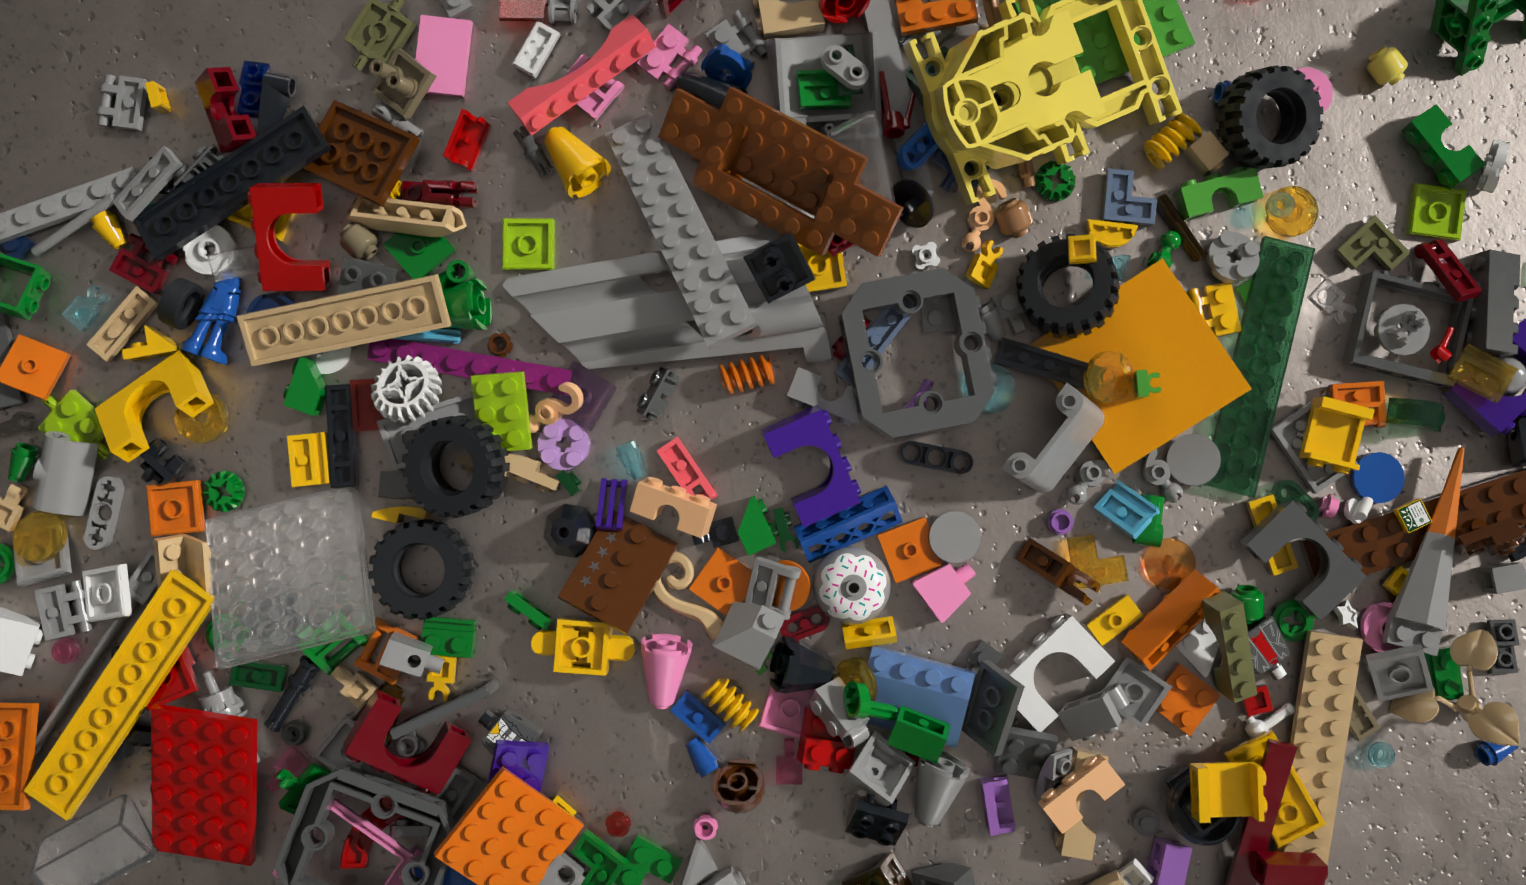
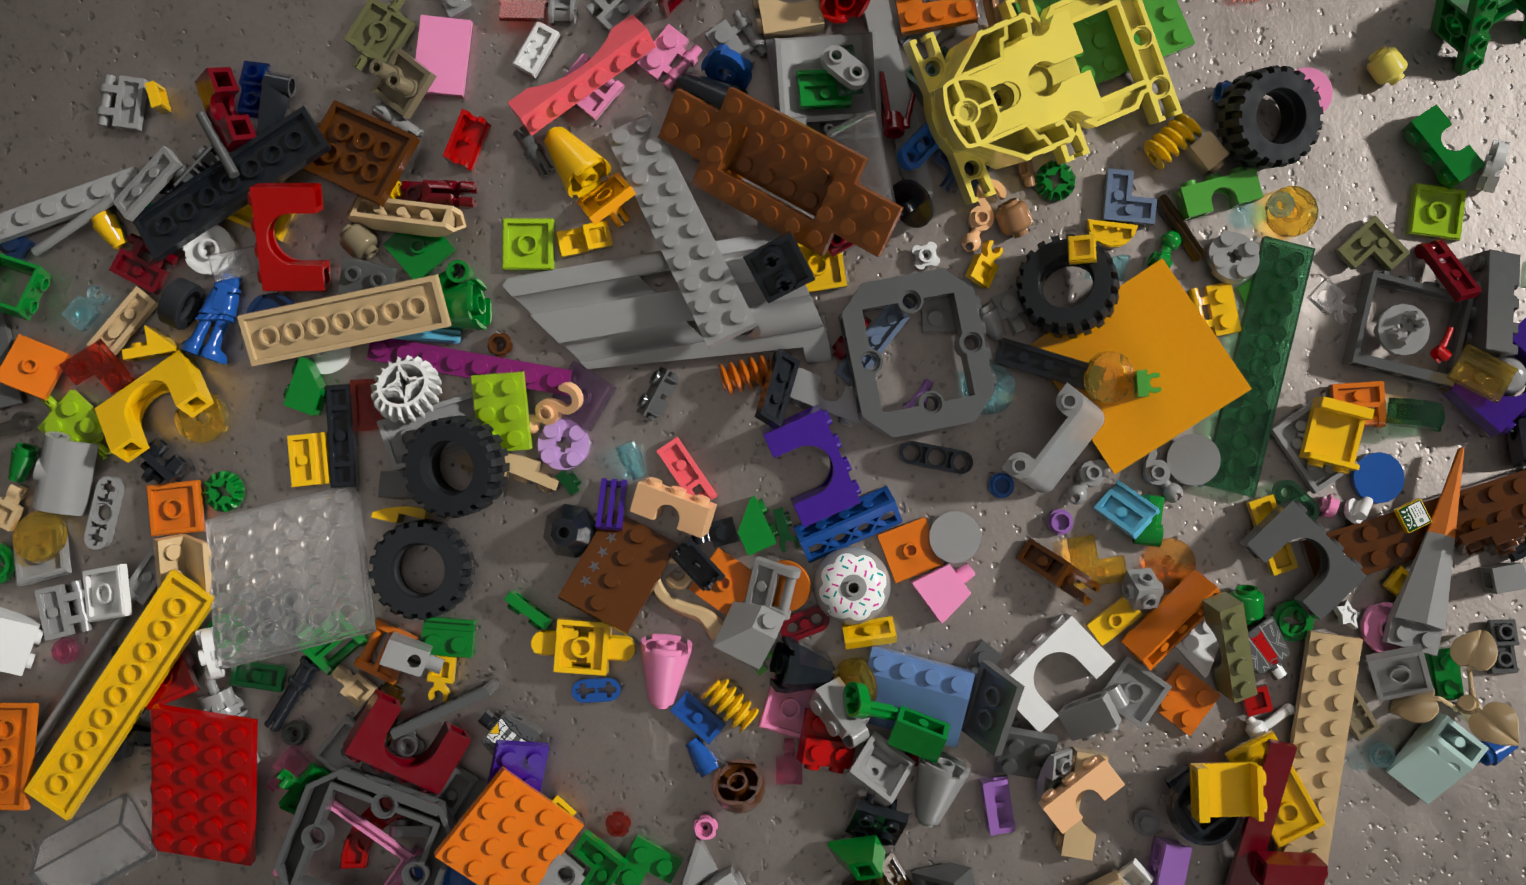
(97, 361): none -> clear red plate
(207, 654): none -> white plate
(217, 144): none -> dark grey bar
(583, 239): none -> yellow slope
(596, 683): none -> blue beam
(607, 200): none -> light orange tile
(696, 564): none -> black hinge
(777, 389): none -> black plate
(860, 856): none -> green slope
(1001, 485): none -> blue plate
(1142, 588): none -> light grey brick
(1436, 758): none -> light aqua slope

